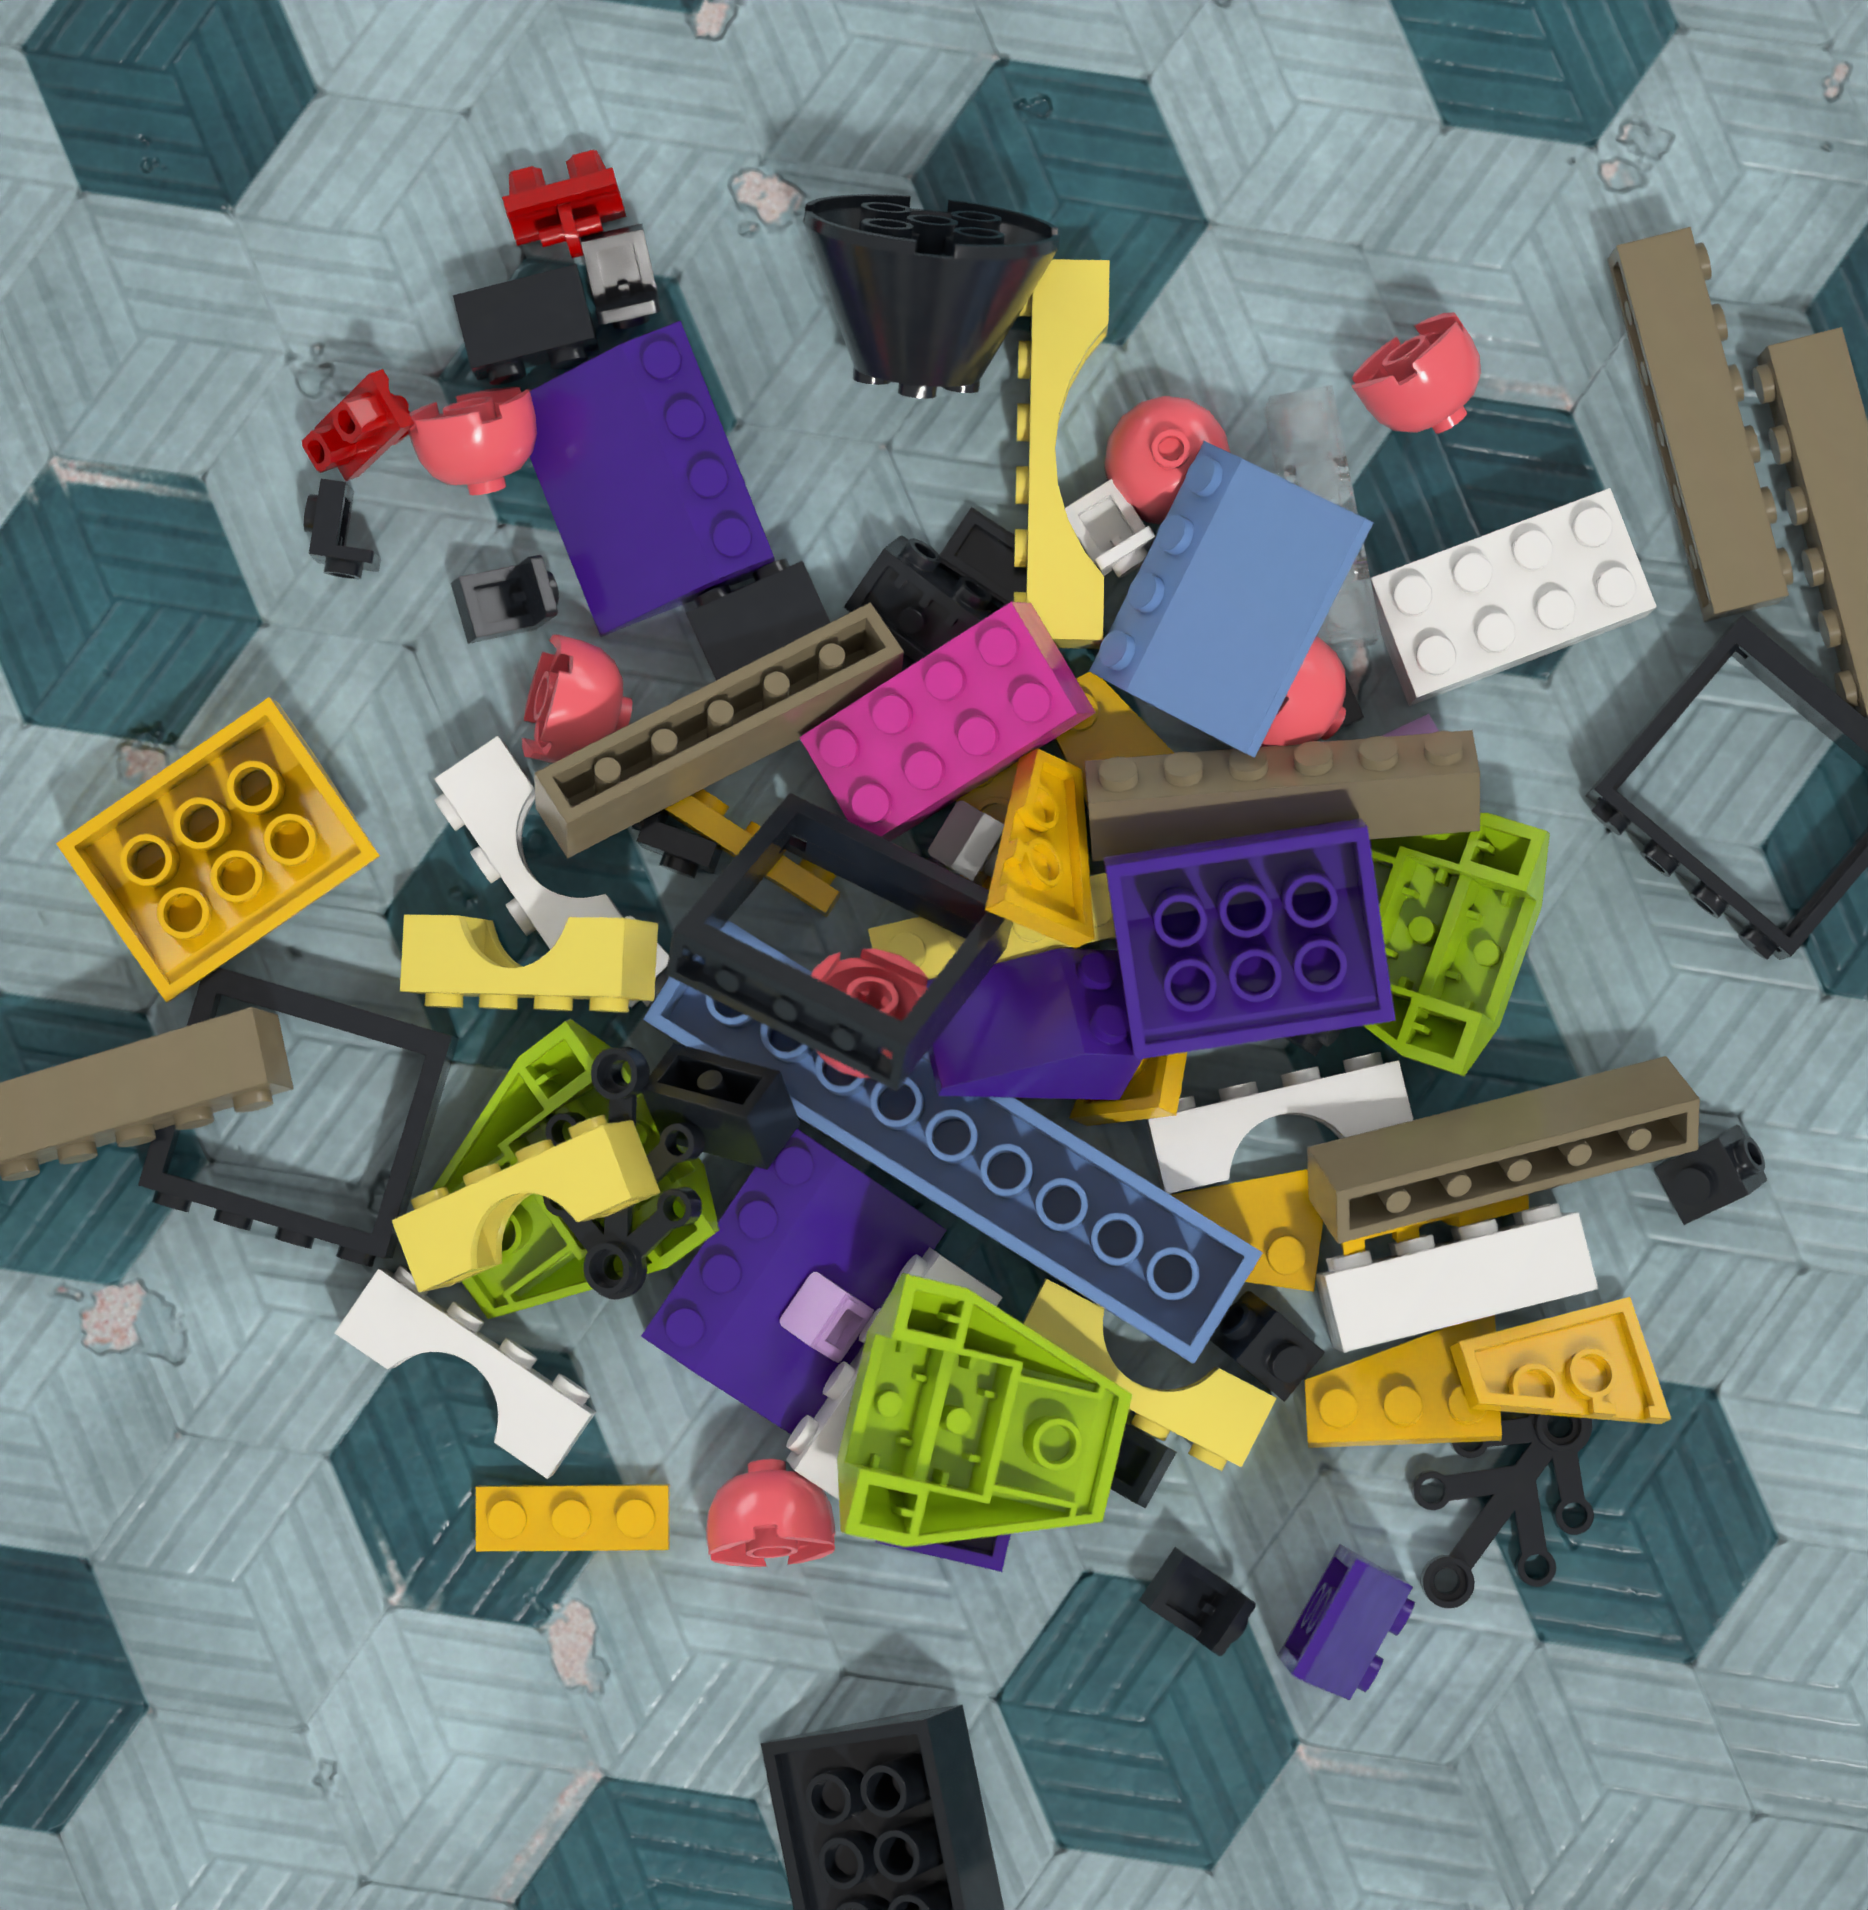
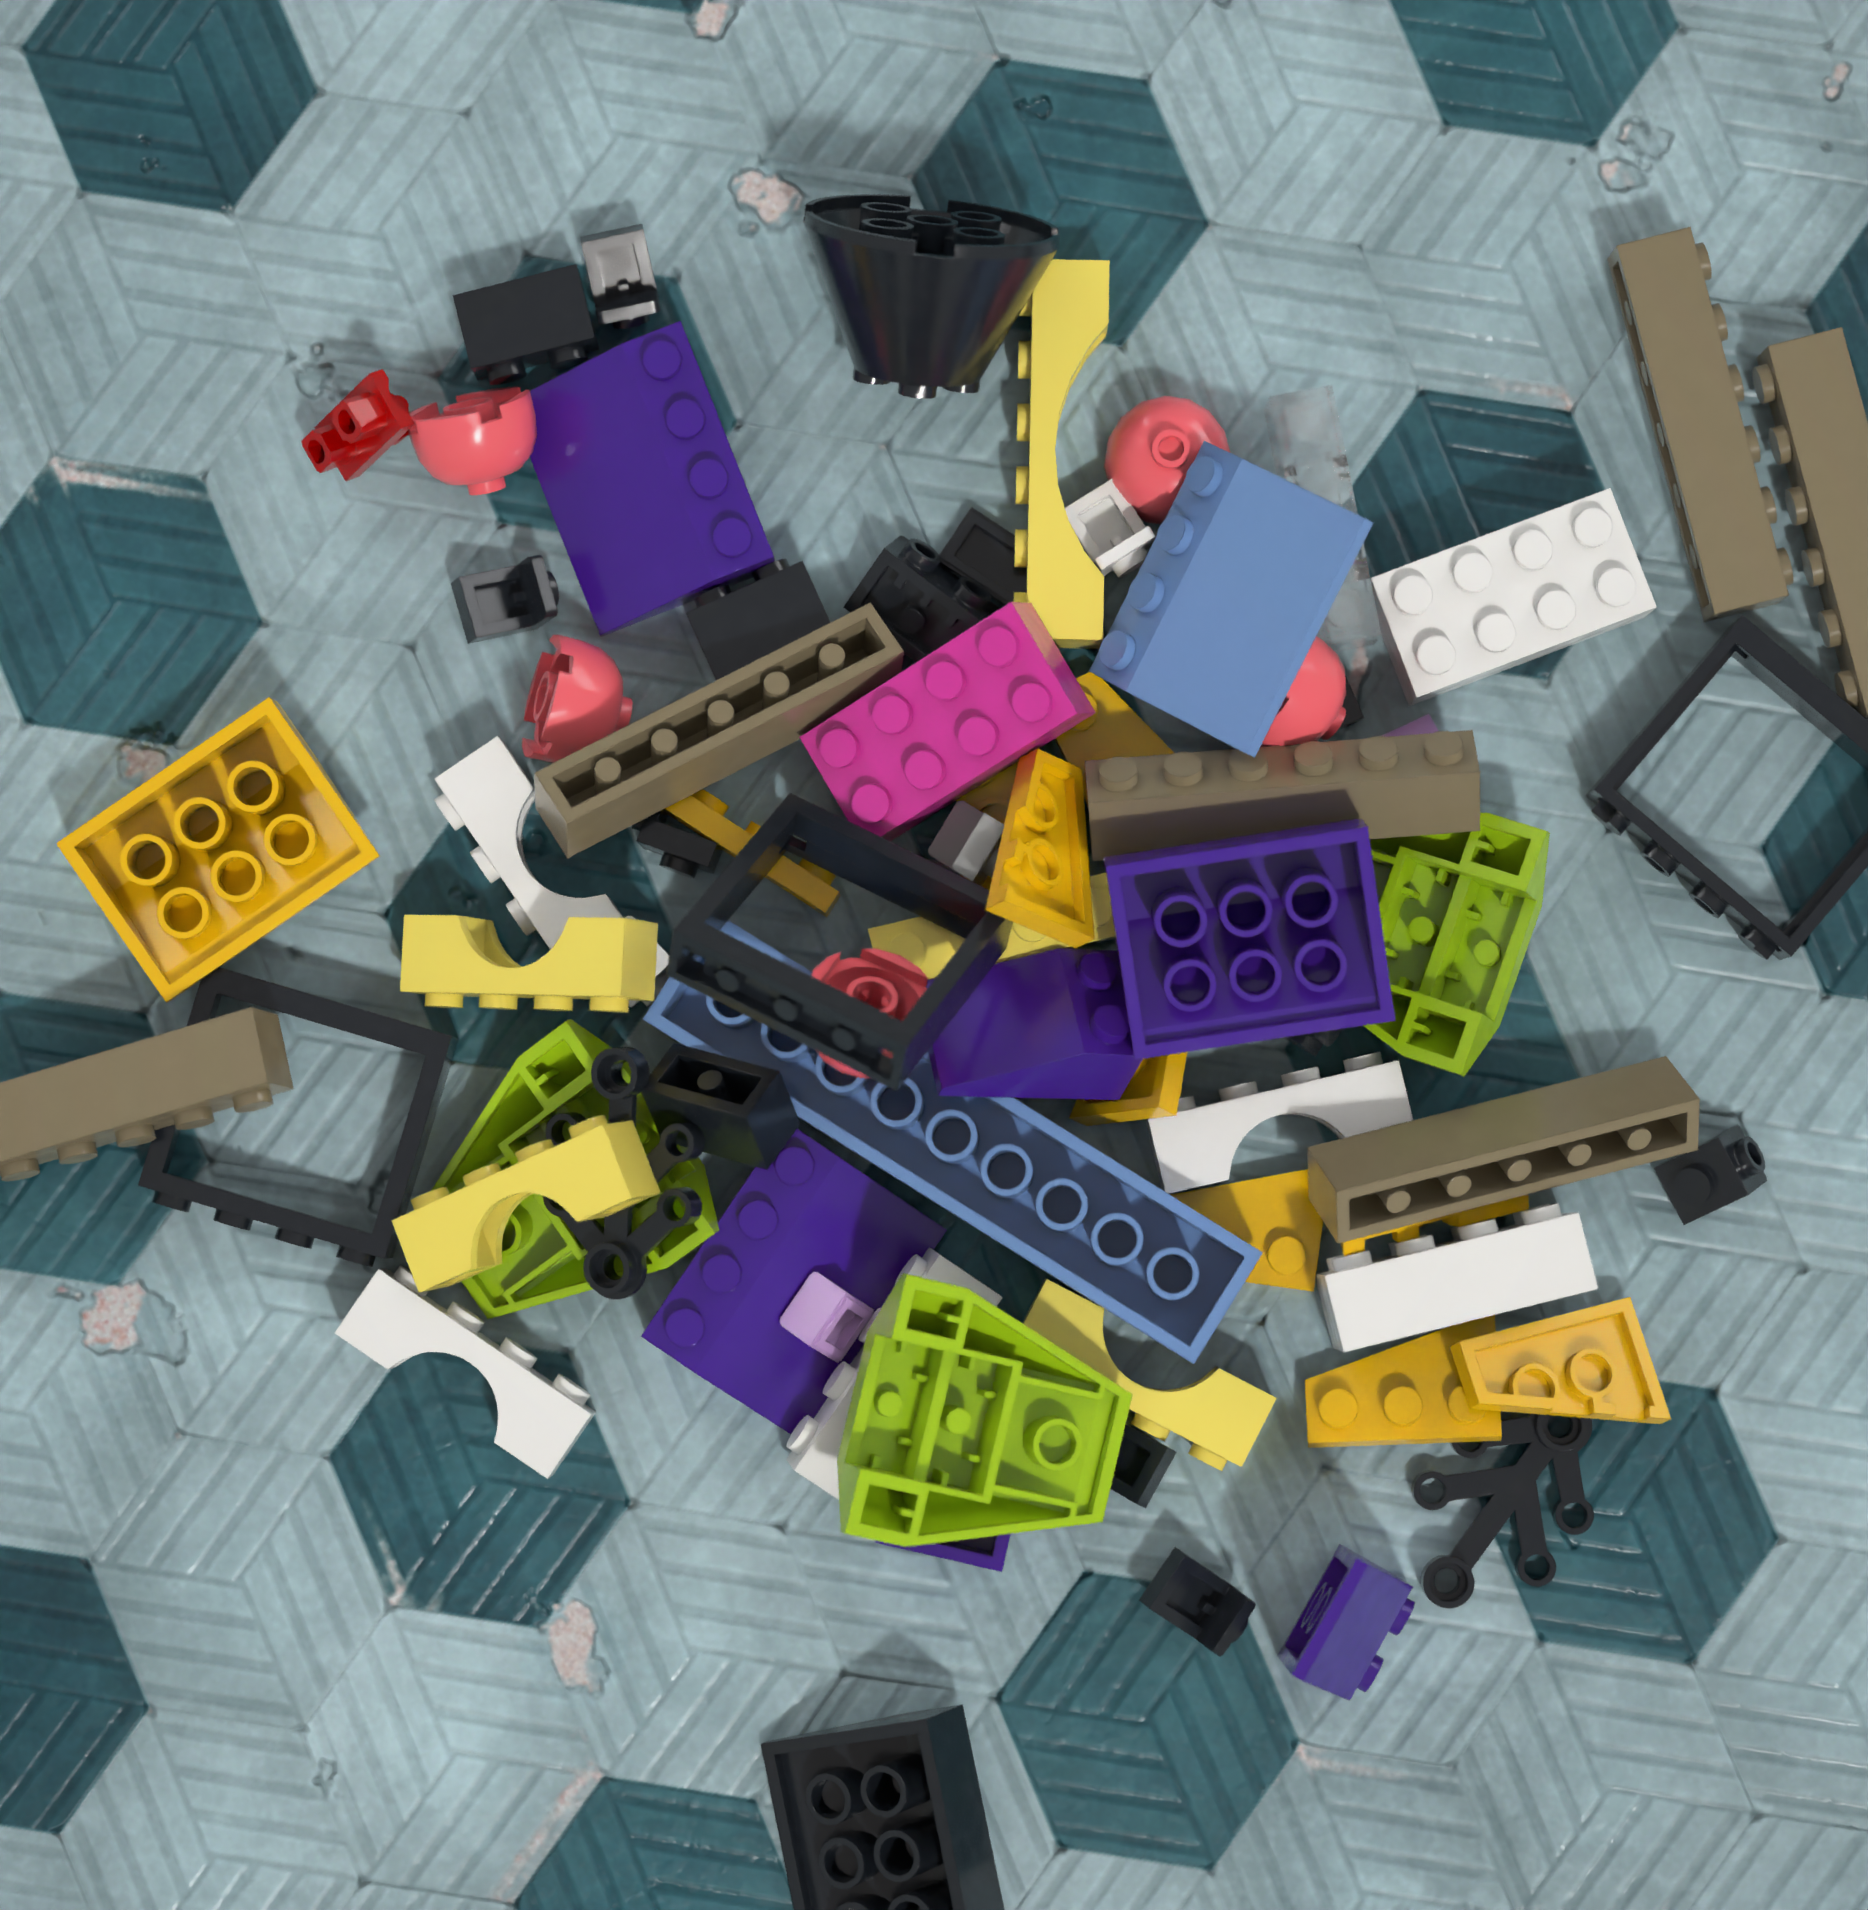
(328, 521): black bracket -> none
(566, 207): red hips -> none
(572, 1517): yellow plate -> none
(769, 1517): coral cylinder -> none
(1266, 1345): black bracket -> none
(1422, 379): coral cylinder -> none

